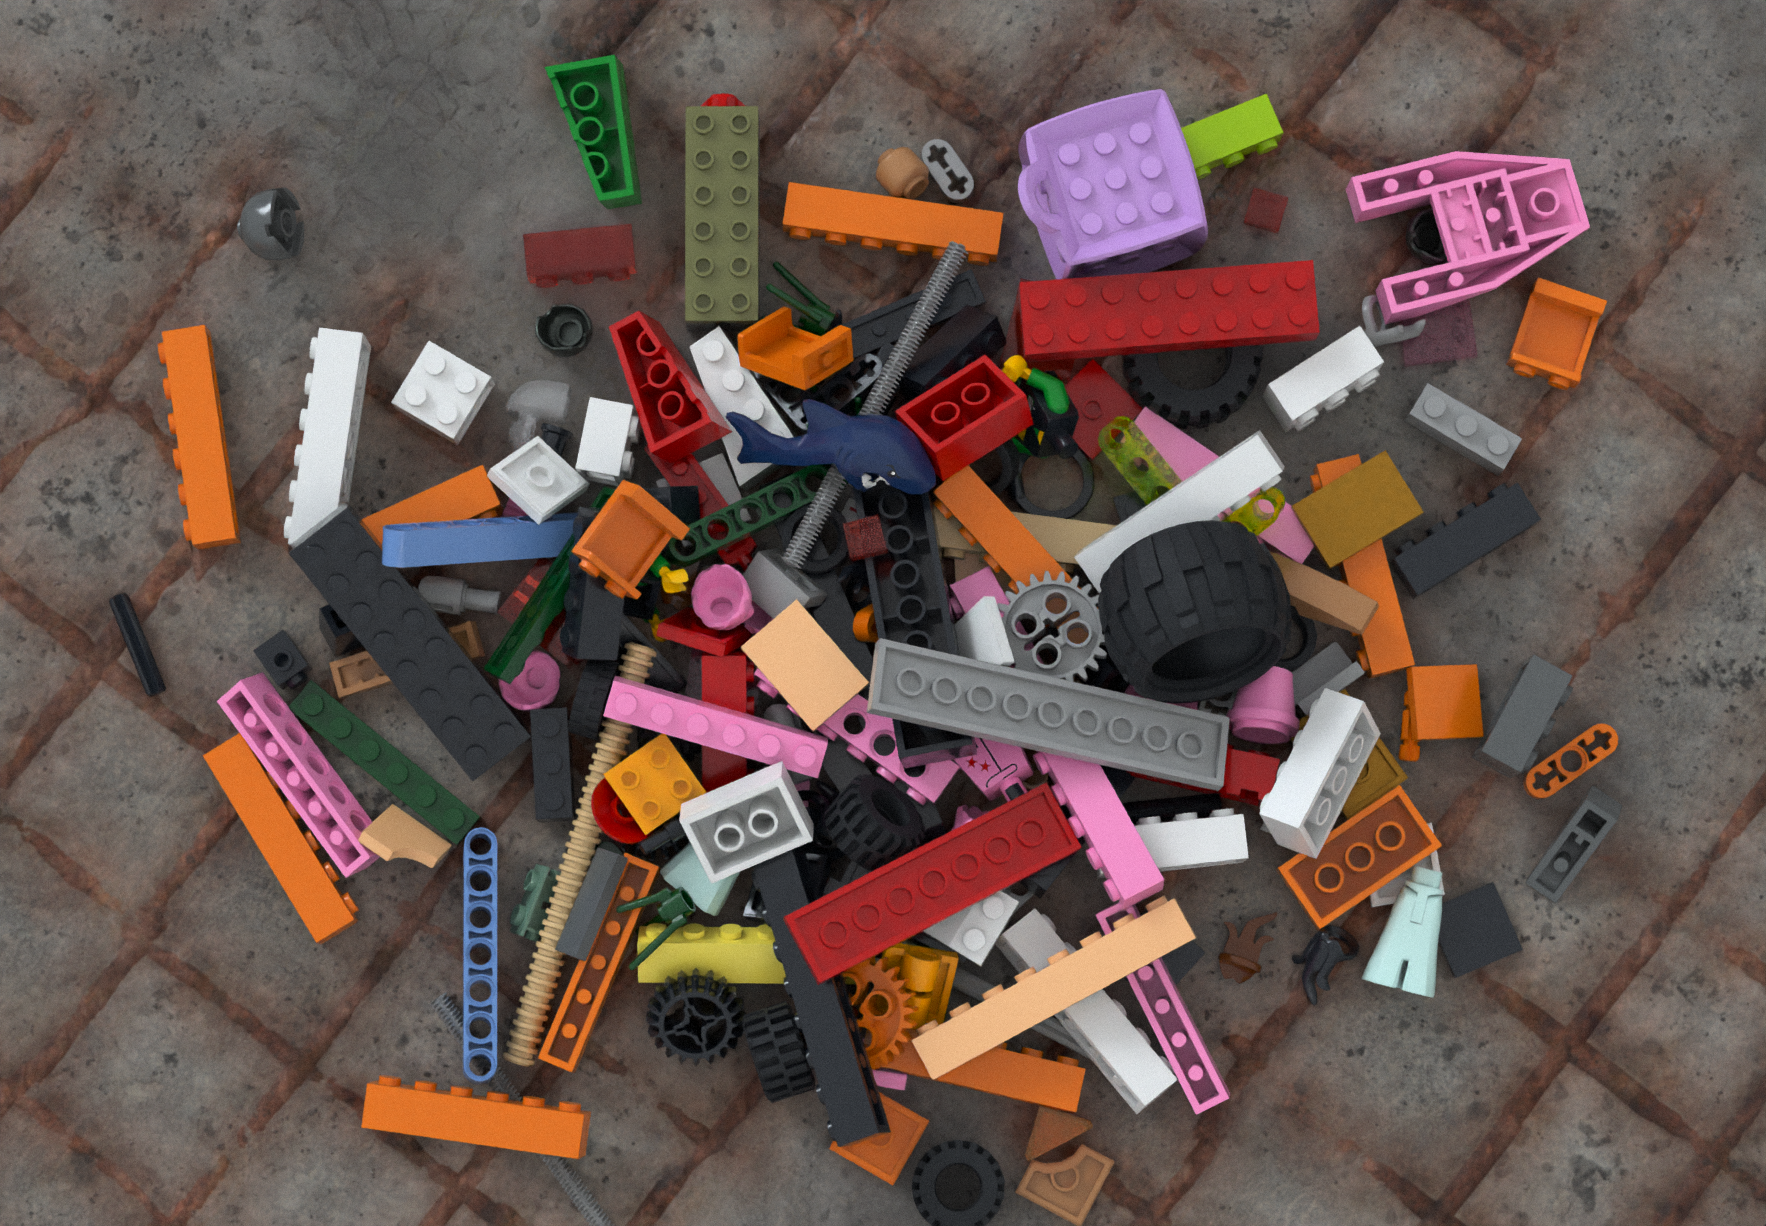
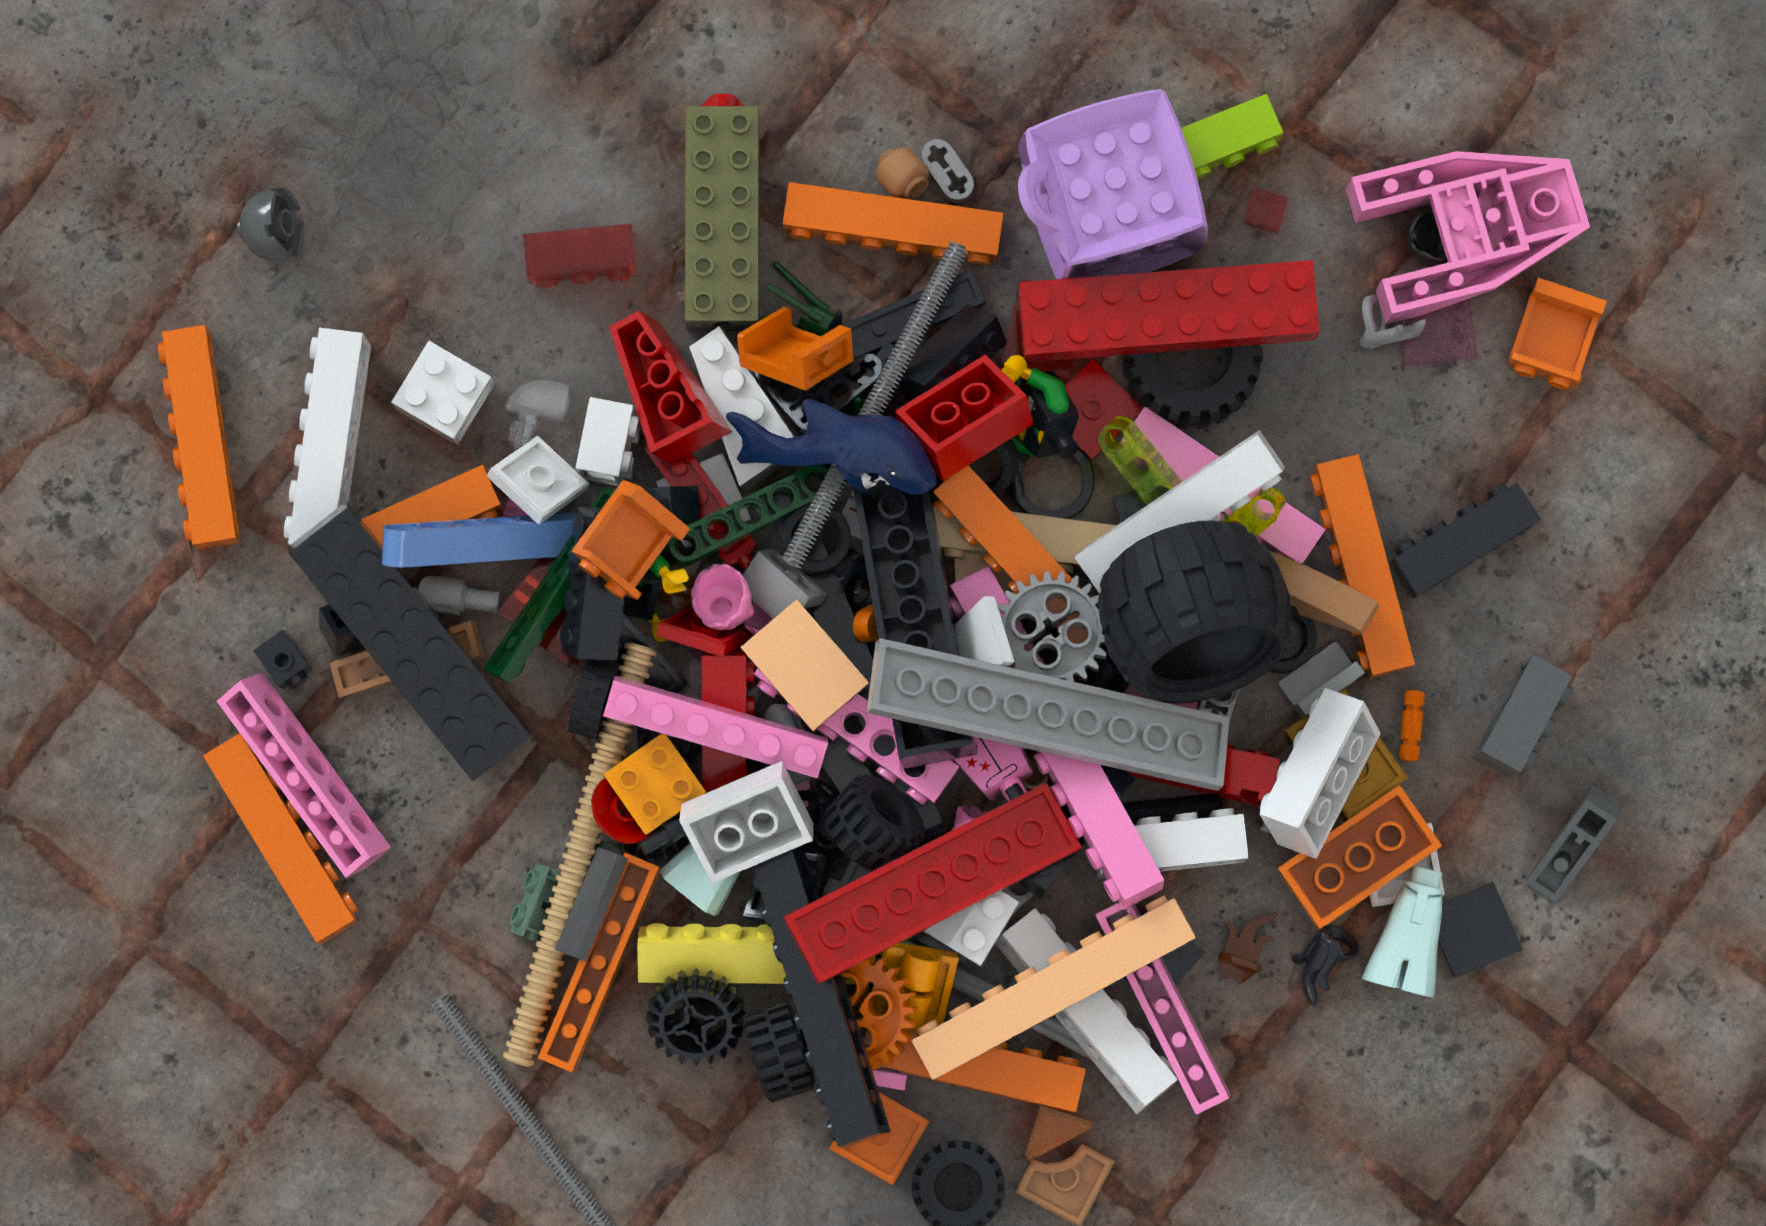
(137, 644): black axle -> none
(384, 762): dark green plate -> none
(402, 836): light nougat tile -> none
(476, 1118): orange brick -> none
(485, 938): medium blue beam -> none
(535, 685): bright pink hair -> none
(552, 765): black brick -> none
(555, 437): black bush -> none
(564, 330): pearl dark grey hair -> none
(600, 122): green wedge -> none
(673, 908): dark green plant -> none
(865, 537): clear red tile -> none
(1265, 709): bright pink piece -> none
(1323, 380): white brick -> none
(1357, 509): pearl gold tile -> none
(1444, 702): orange tile -> none
(1463, 429): light grey brick -> none
(1586, 737): orange beam -> none

